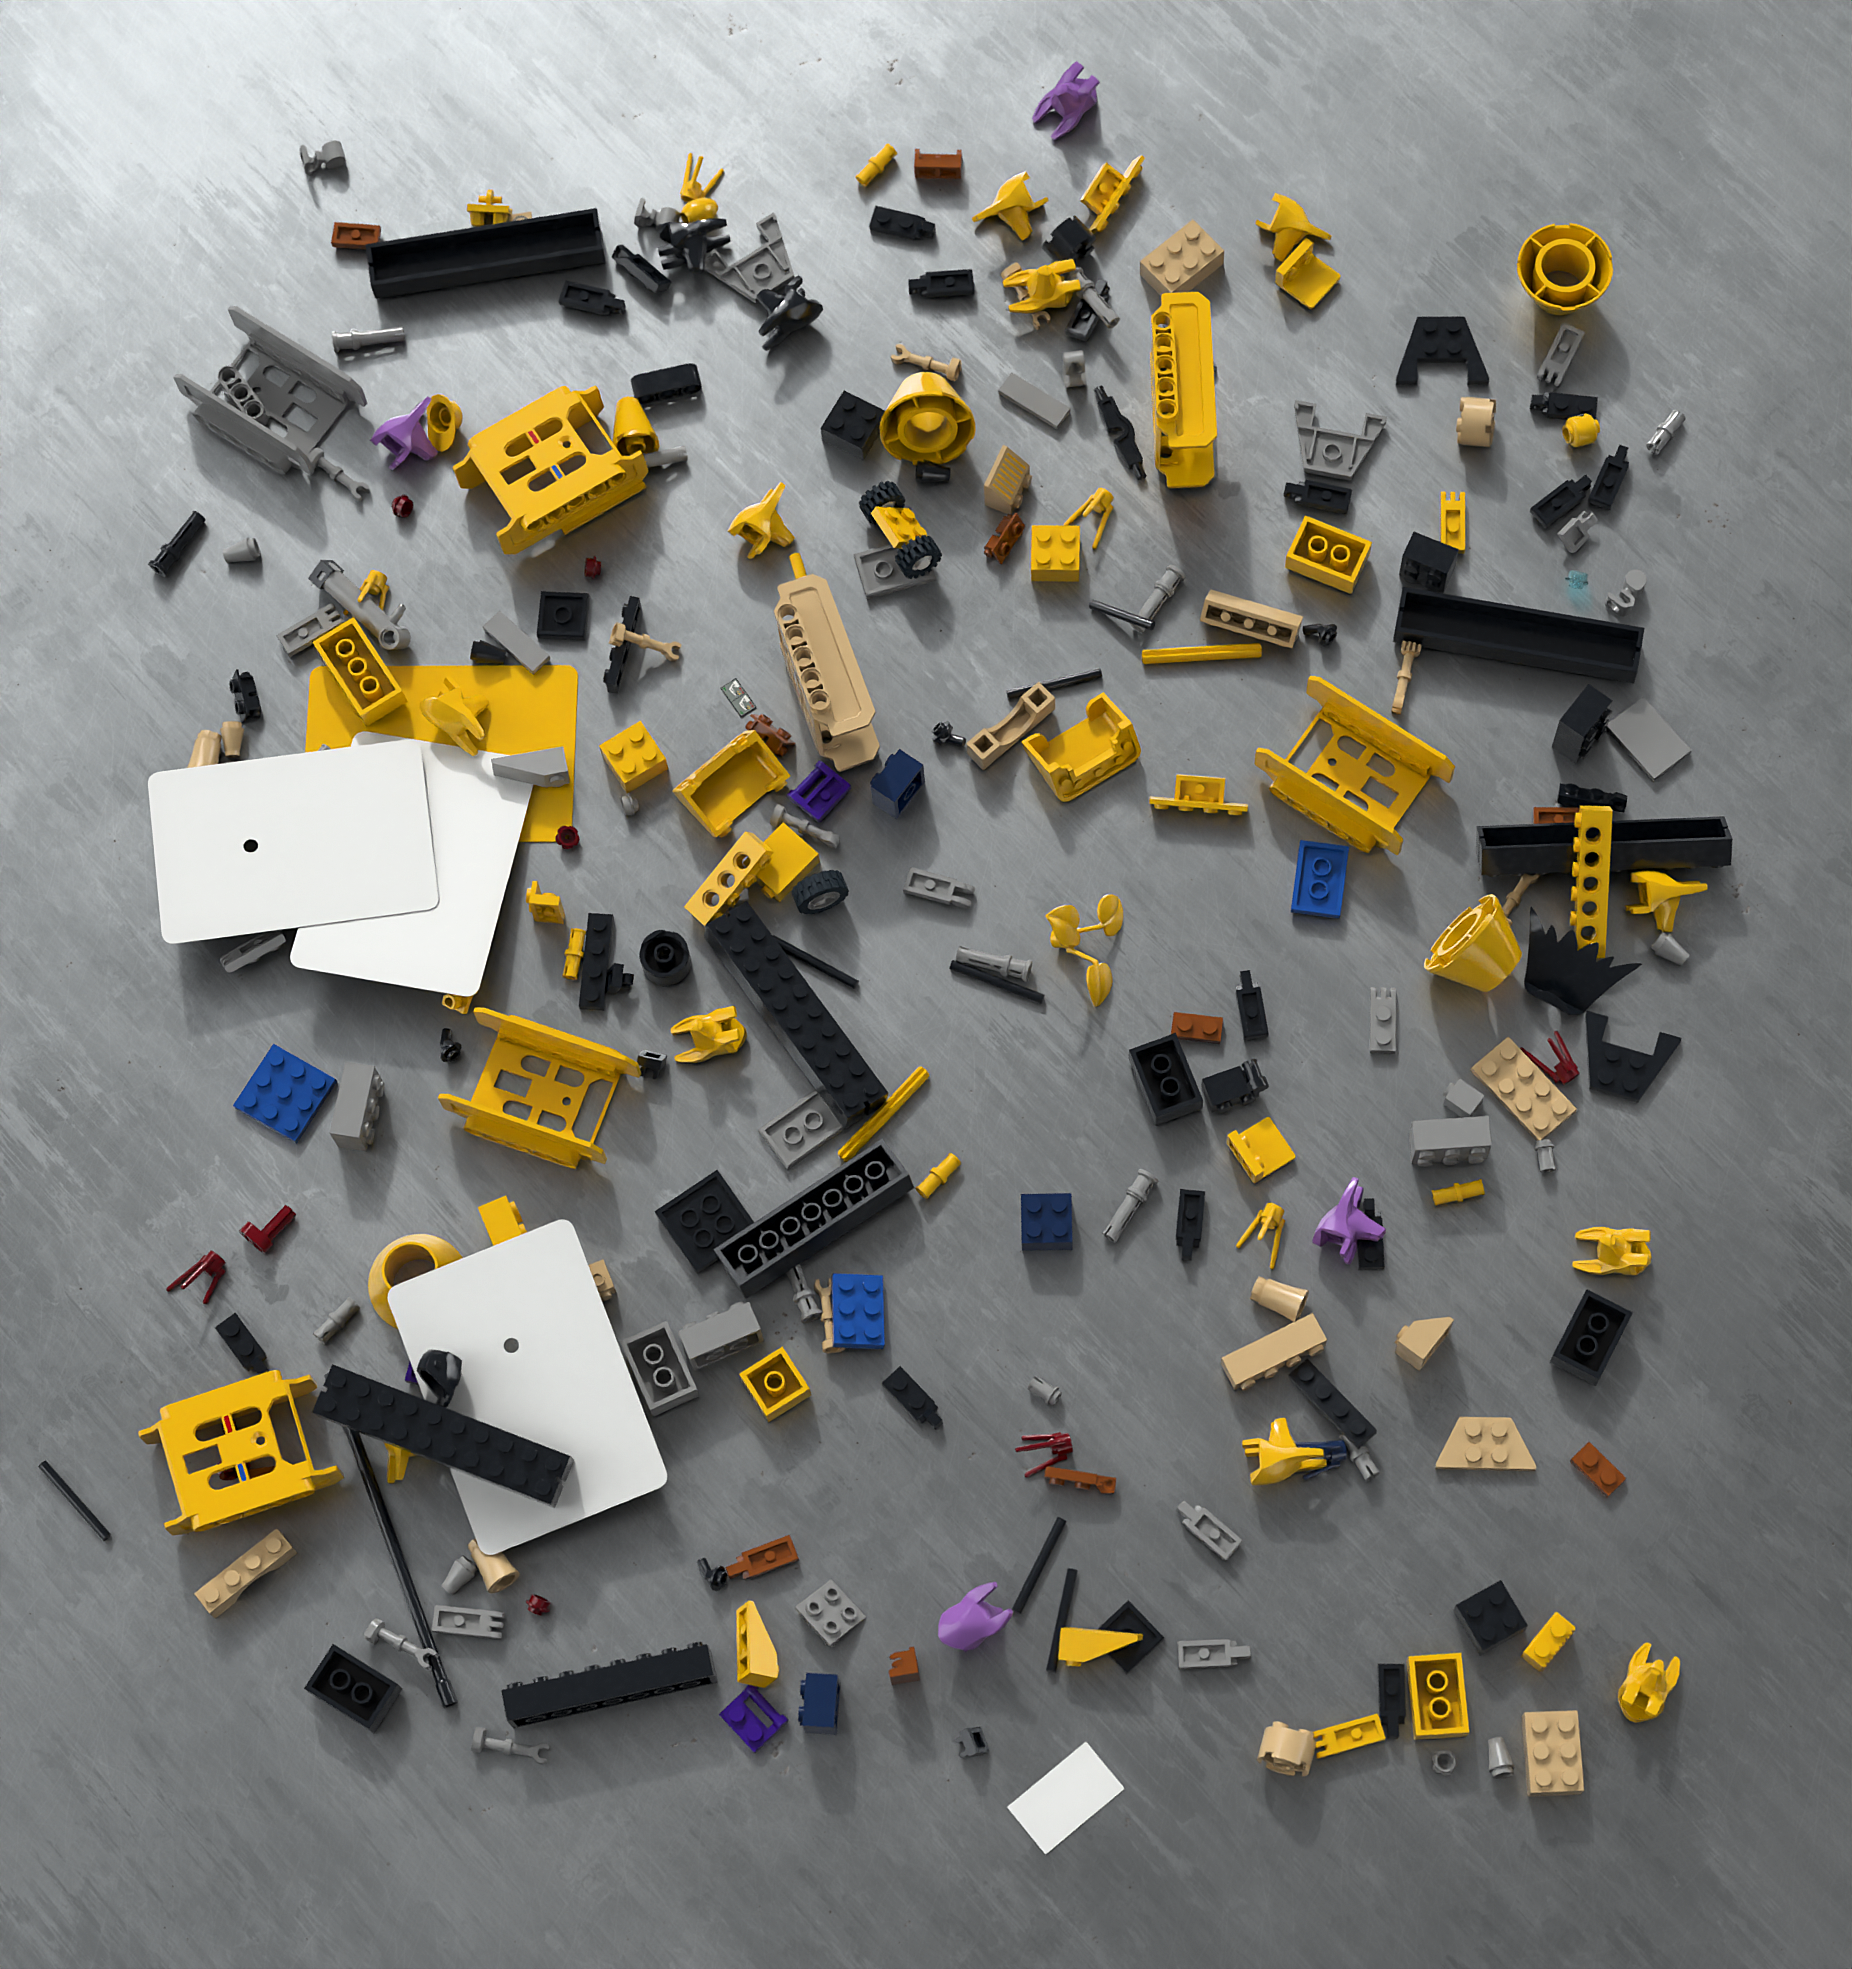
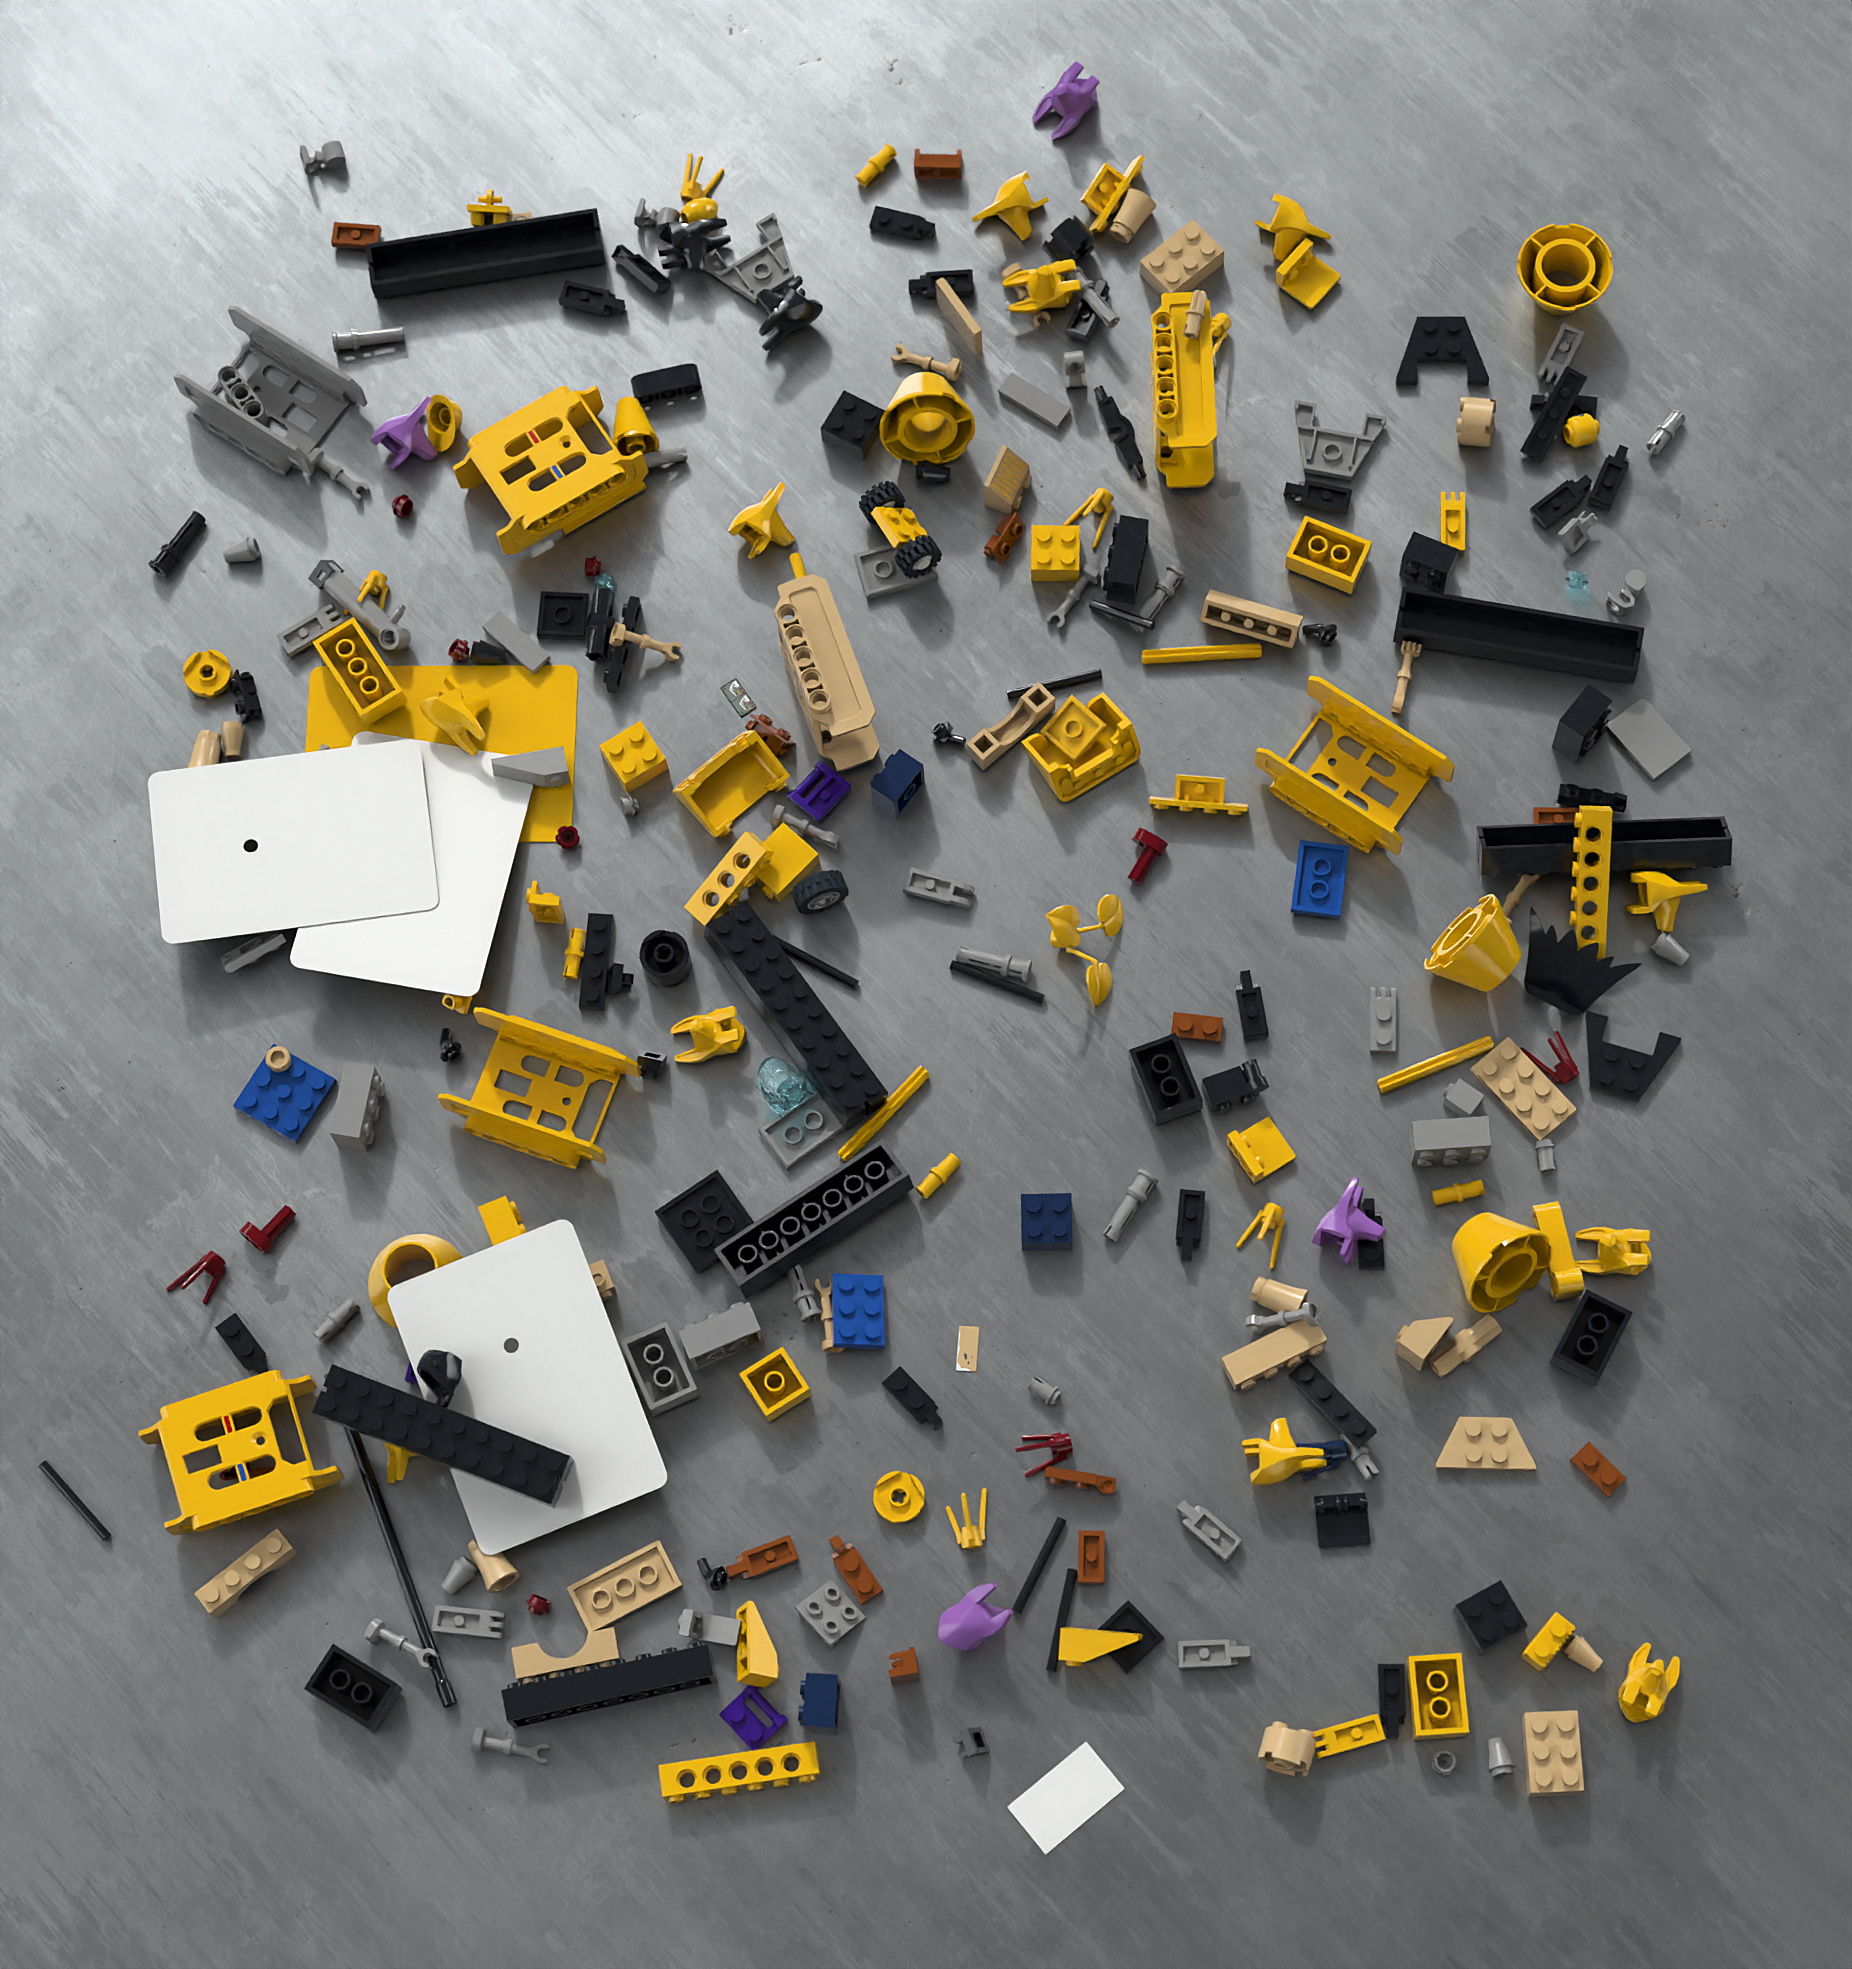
(210, 686): none -> yellow plate
(278, 1059): none -> tan tile
(459, 650): none -> dark red plate
(599, 624): none -> black piece
(599, 1649): none -> tan arch
(604, 581): none -> clear light blue plate
(624, 1587): none -> tan plate
(672, 1773): none -> yellow brick
(709, 1627): none -> light grey bracket
(781, 1084): none -> clear light blue helmet
(854, 1570): none -> dark orange hinge
(903, 1483): none -> yellow plate
(959, 316): none -> tan tile
(967, 1348): none -> tan sticker
(970, 1536): none -> yellow plant
(1073, 595): none -> light grey piece
(1074, 728): none -> yellow plate
(1091, 1557): none -> dark orange plate
(1126, 559): none -> black brick
(1131, 215): none -> tan plant
(1152, 847): none -> dark red piece
(1195, 314): none -> tan axle
(1219, 326): none -> yellow plant
(1309, 1313): none -> light grey piece
(1342, 1519): none -> black hinge
(1435, 1064): none -> yellow axle
(1465, 1345): none -> tan piece
(1499, 1260): none -> yellow cone
(1553, 414): none -> black plate
(1564, 1277): none -> yellow beam
(1582, 1653): none -> tan cone

